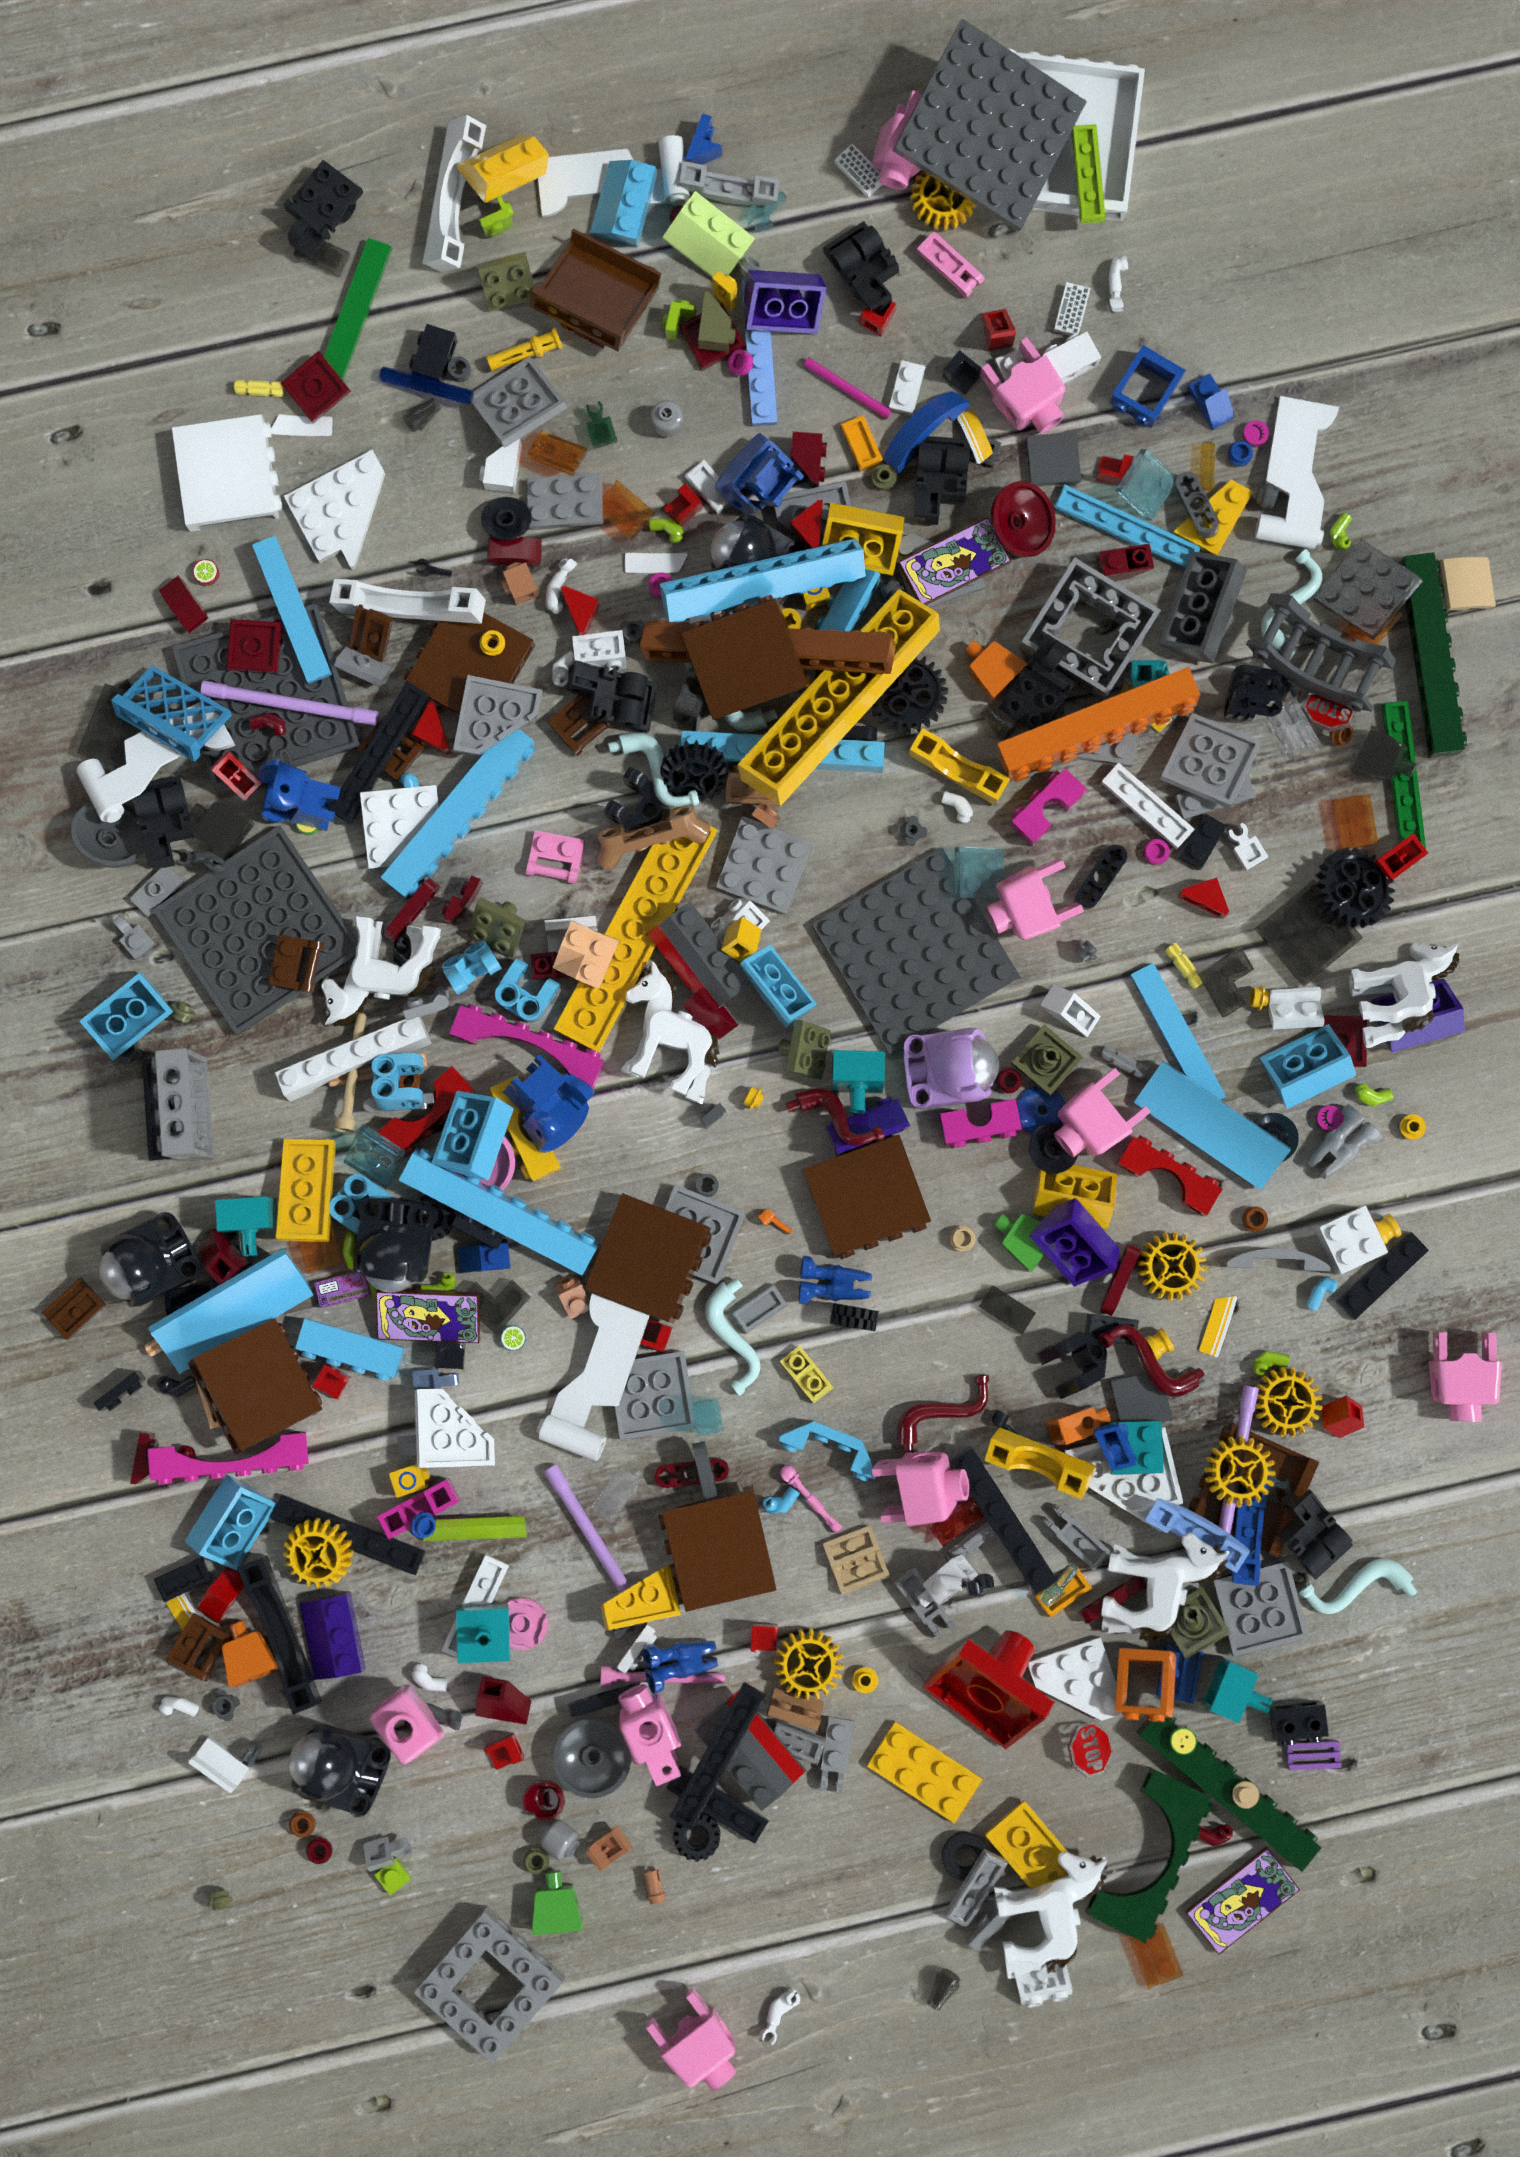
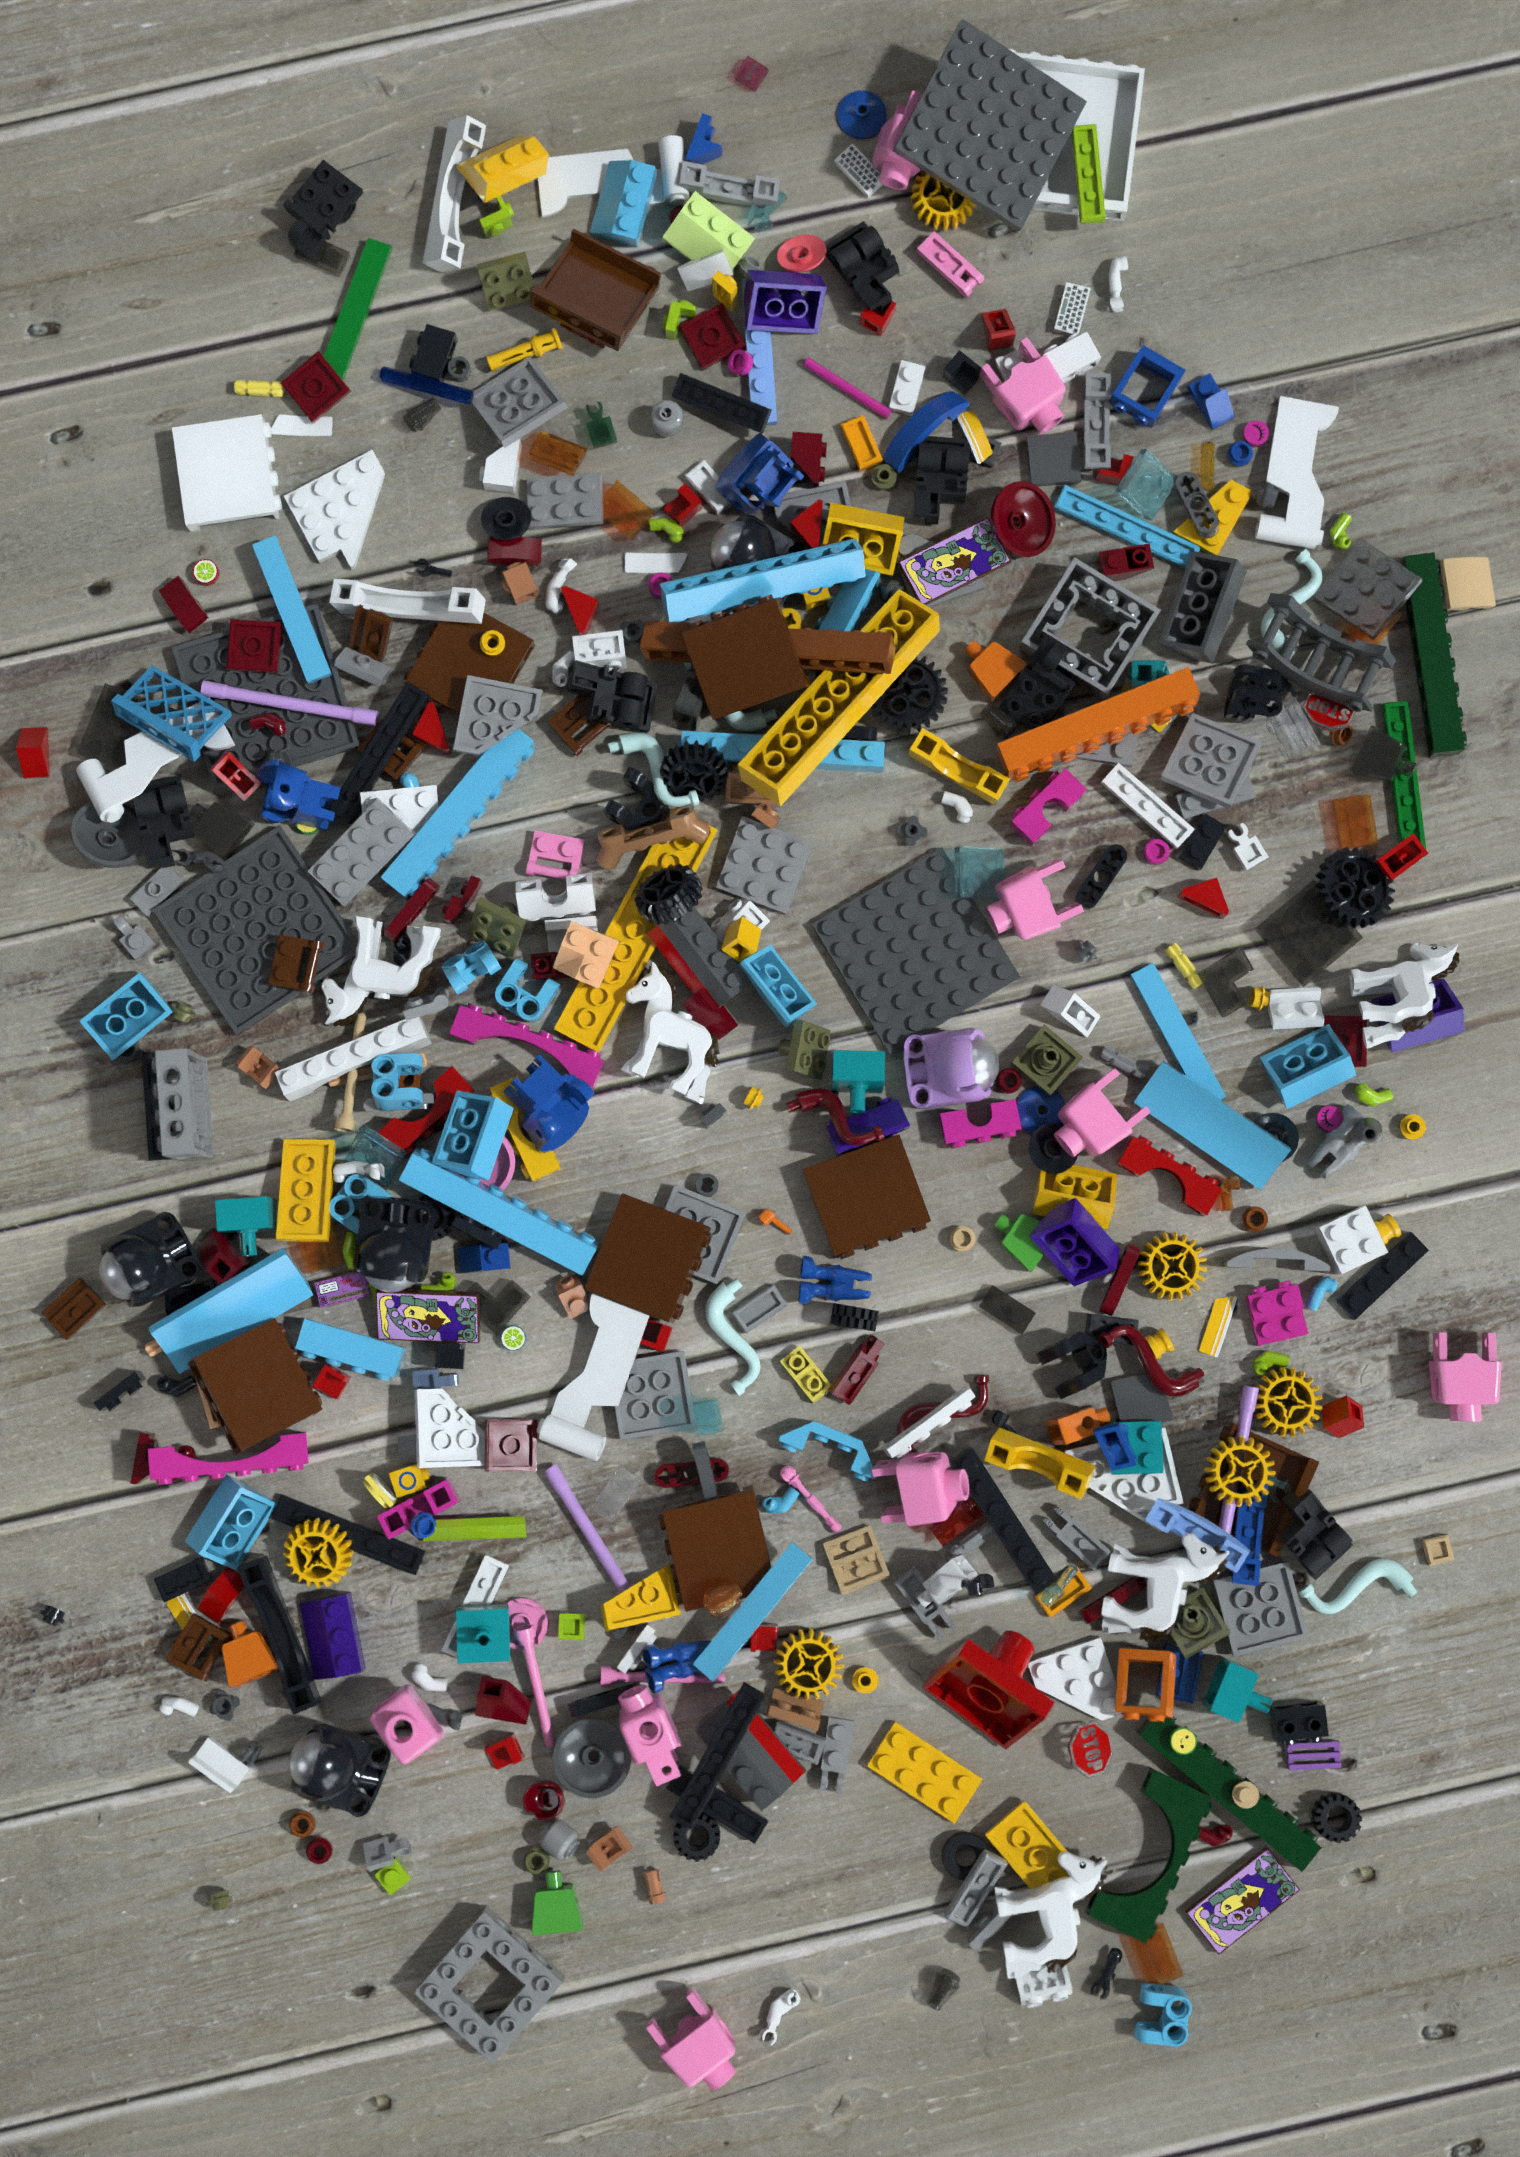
(34, 752): none -> red slope
(52, 1615): none -> black plate
(258, 1066): none -> nougat bracket
(341, 1170): none -> white arm
(361, 852): none -> light grey plate
(380, 1491): none -> light yellow piece
(510, 1445): none -> tile
(525, 1636): none -> bright pink piece
(536, 903): none -> white arch
(571, 1626): none -> lime plate
(668, 894): none -> black gear
(700, 271): none -> white slope
(715, 326): olive slope -> none
(721, 403): none -> black plate
(722, 1598): none -> clear orange head
(751, 73): none -> clear pink tile
(753, 1611): none -> medium azure tile
(801, 253): none -> coral dish
(857, 1370): none -> dark red hinge
(861, 125): none -> blue dish
(937, 1417): none -> white plate
(1096, 421): none -> light grey slope
(1107, 1973): none -> black piece
(1158, 2032): none -> medium azure piece
(1229, 1184): none -> clear orange arm
(1276, 1313): none -> dark pink plate
(1352, 1817): none -> black tyre
(1369, 1123): none -> dark grey cone
(1437, 1549): none -> tan tile

